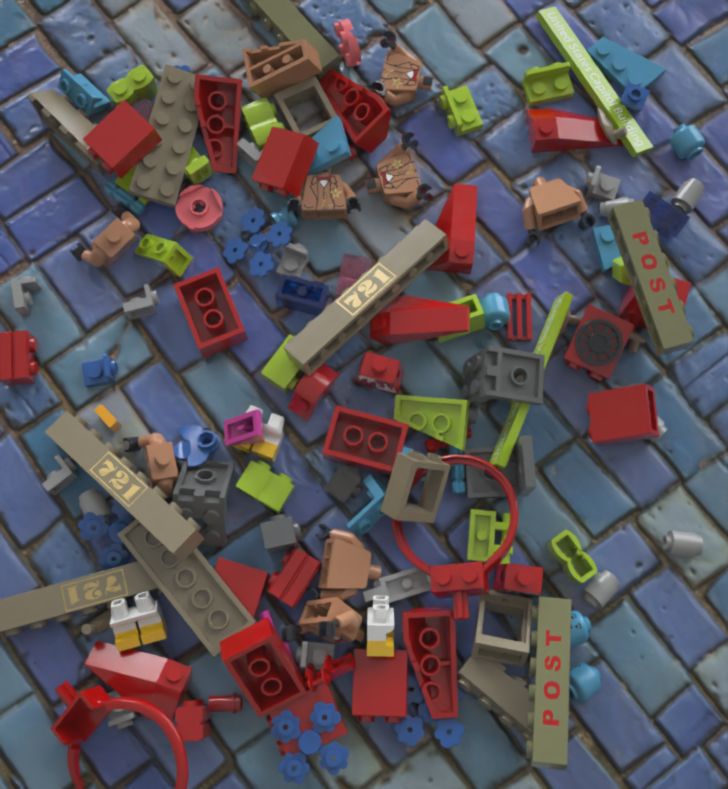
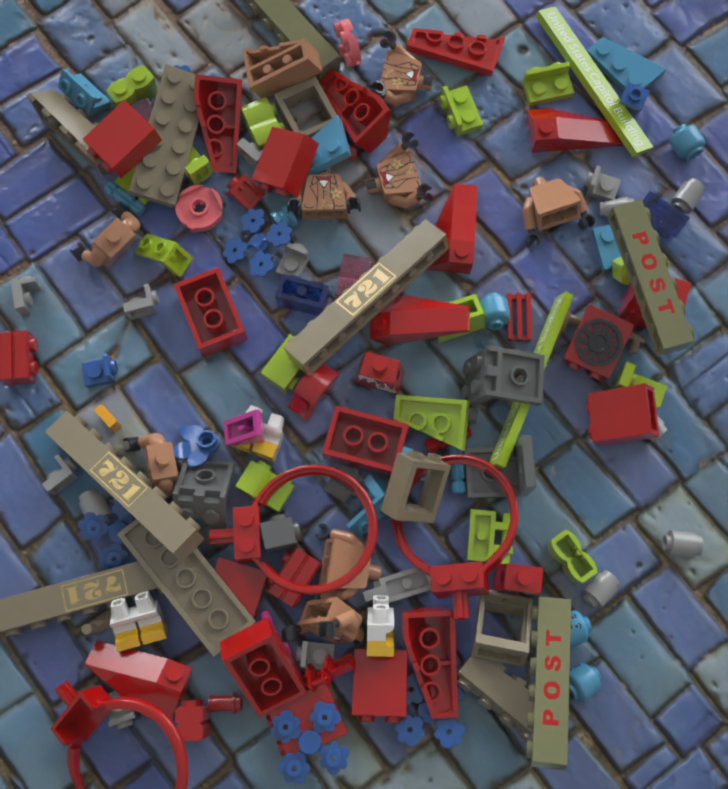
(244, 191): none -> red bracket
(246, 529): none -> red brick
(464, 52): none -> red wing
(608, 129): dark tan bar -> none
(628, 378): none -> lime bracket

